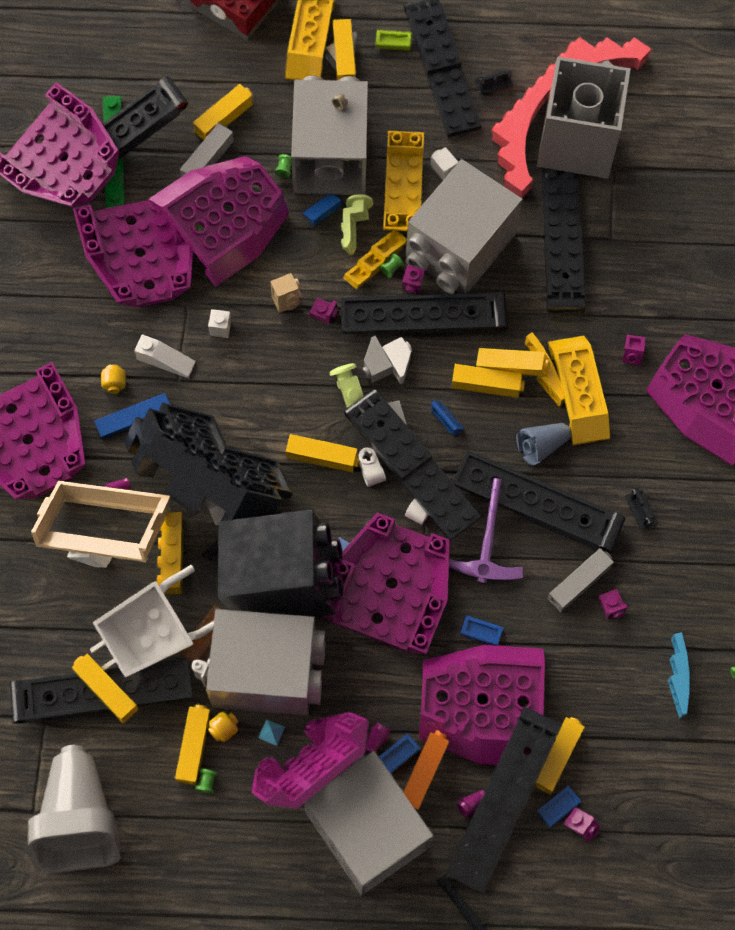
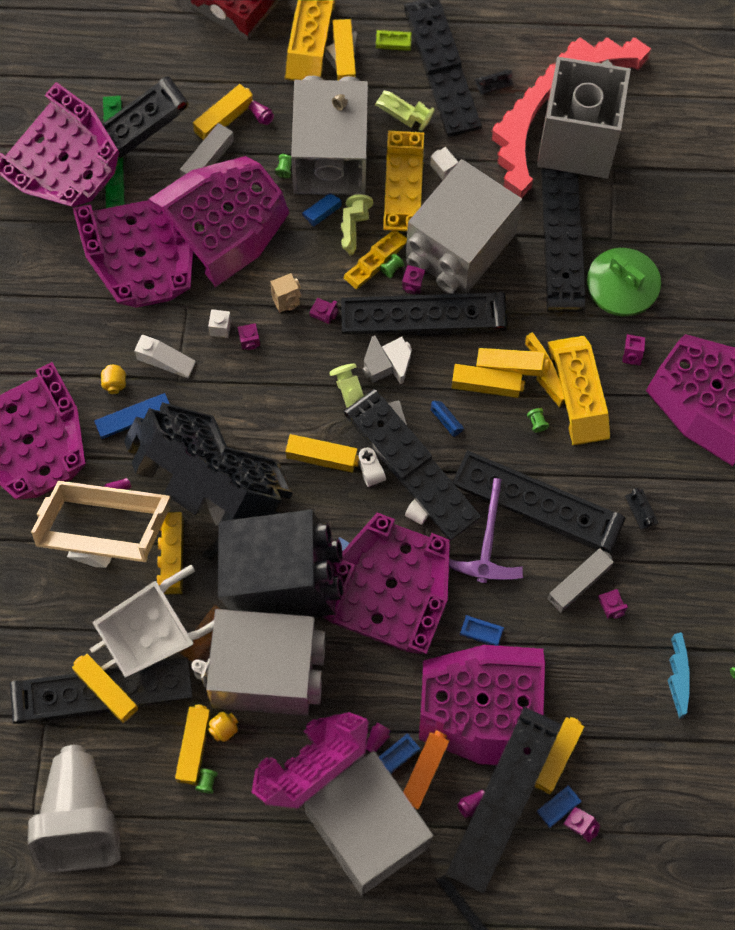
(249, 336): none -> magenta bracket
(263, 114): none -> magenta cone
(271, 732): medium azure slope -> none
(403, 111): none -> yellowish green piece
(537, 420): none -> bright green bush
(541, 441): sand blue cone -> none
(623, 282): none -> bright green bracket

